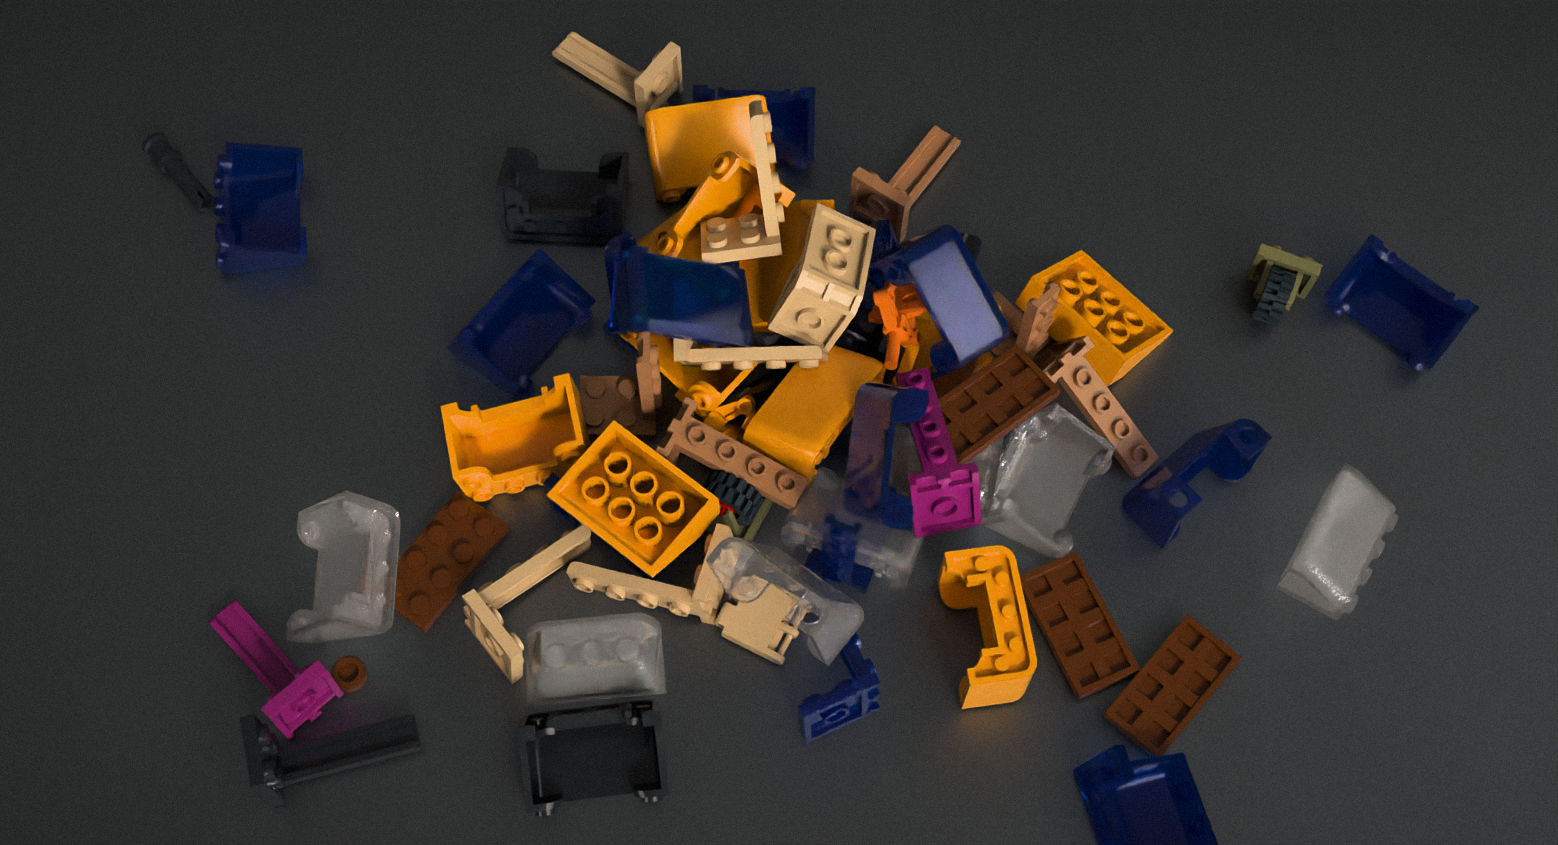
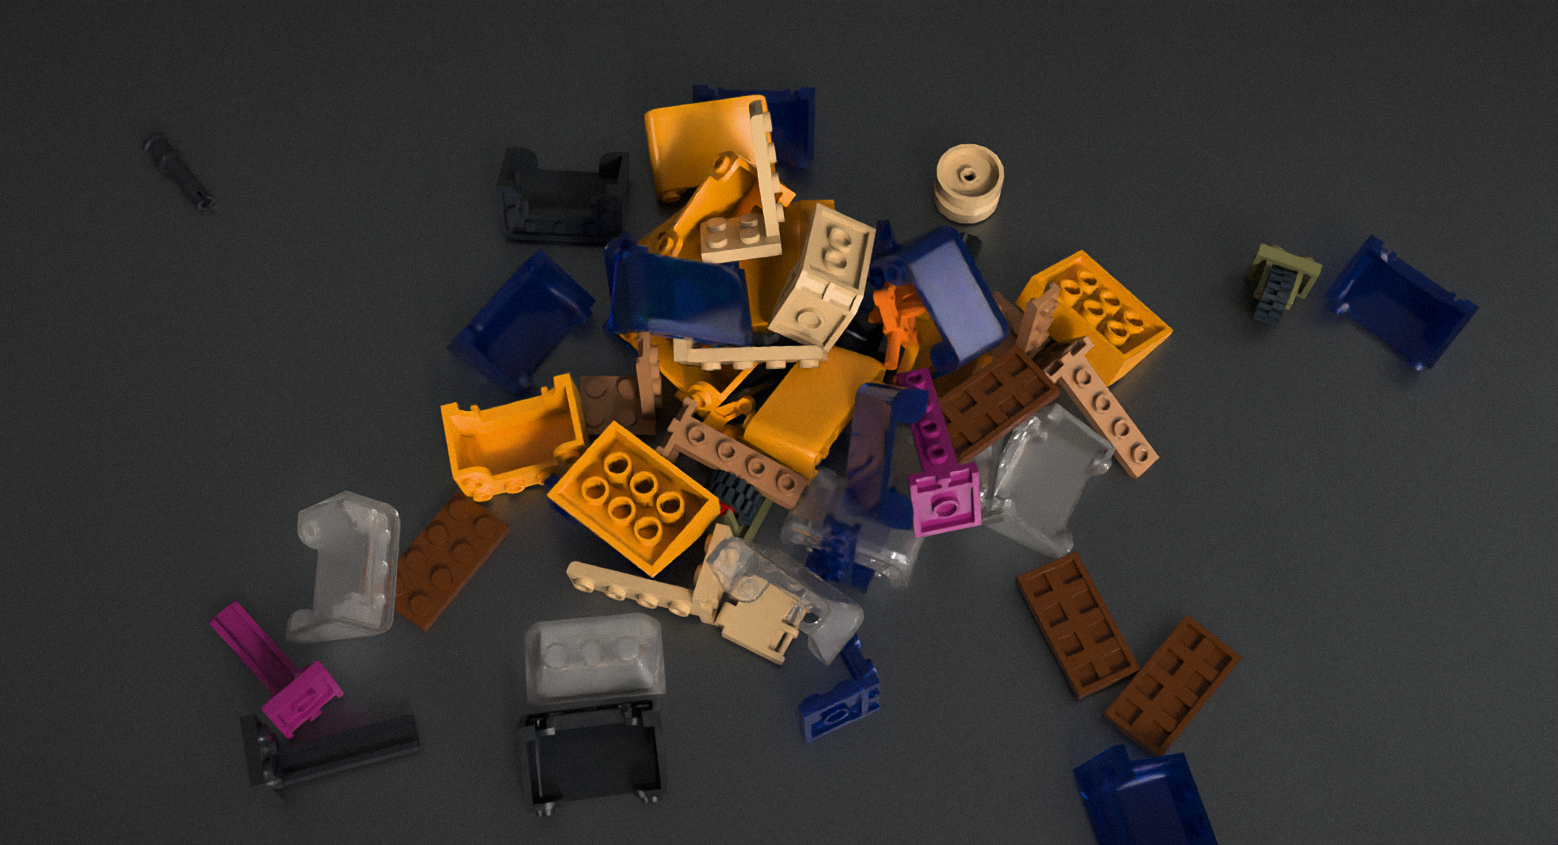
(259, 208): clear blue windscreen -> none
(349, 673): reddish brown tile -> none
(483, 605): tan bracket -> none
(642, 89): tan bracket -> none
(892, 200): medium nougat bracket -> none
(968, 183): none -> tan wheel
(992, 584): light orange windscreen -> none
(1225, 449): clear blue windscreen -> none
(1339, 544): clear windscreen -> none

